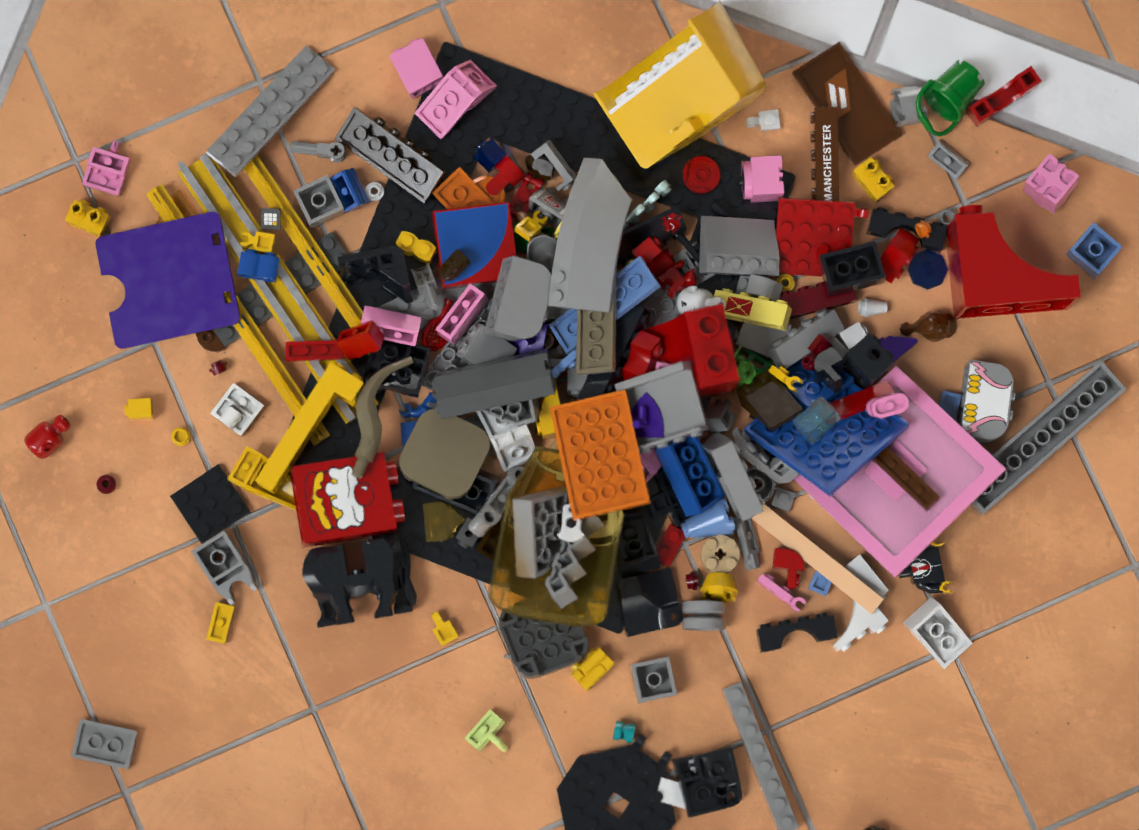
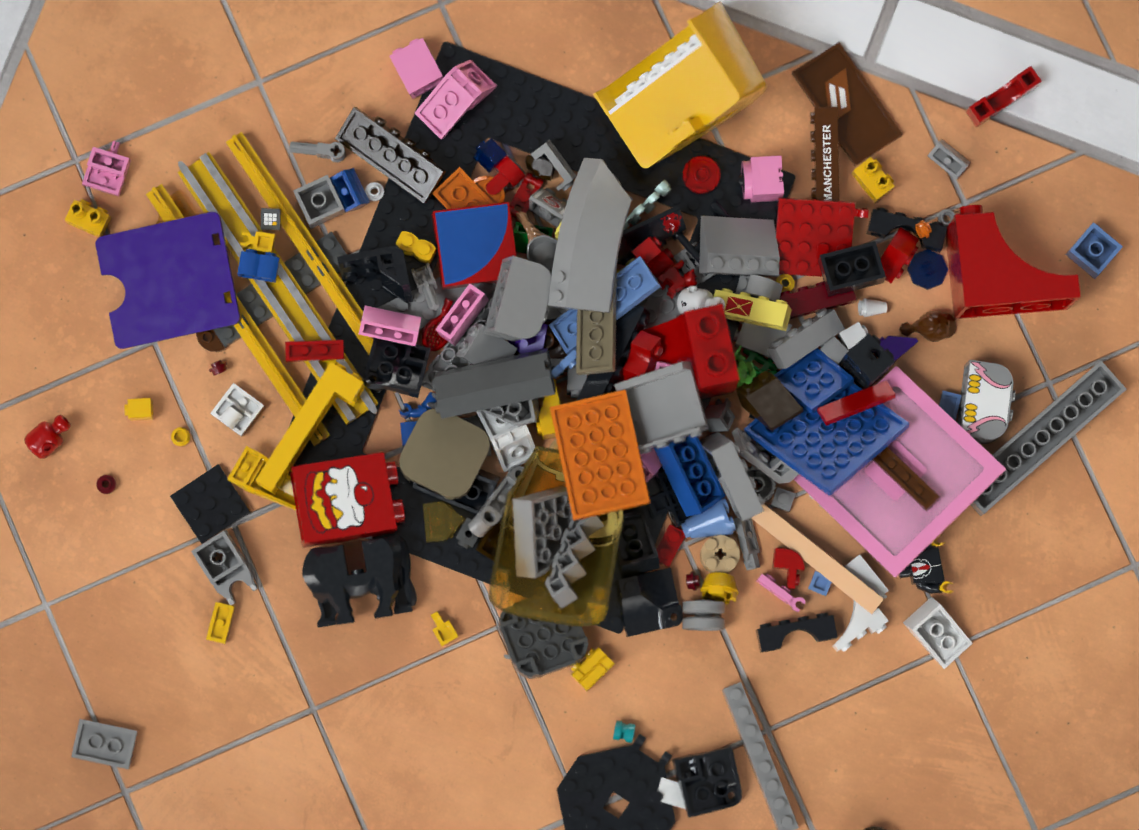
(270, 111): light grey plate -> none
(360, 340): red brick -> none
(369, 419): dark tan animal -> none
(454, 266): dark brown rock -> none
(485, 731): yellowish green plate -> none
(529, 228): yellow plate -> none
(570, 534): white piece -> none
(647, 418): dark purple shield -> none
(653, 680): light grey brick -> none
(767, 120): white plate -> none
(782, 374): yellow plate -> none
(816, 347): dark red plate -> none
(816, 420): clear light blue brick -> none
(827, 367): black brick -> none
(887, 405): bright pink brick -> none
(904, 105): light grey brick -> none
(950, 95): green piece -> none
(1051, 184): bright pink piece -> none

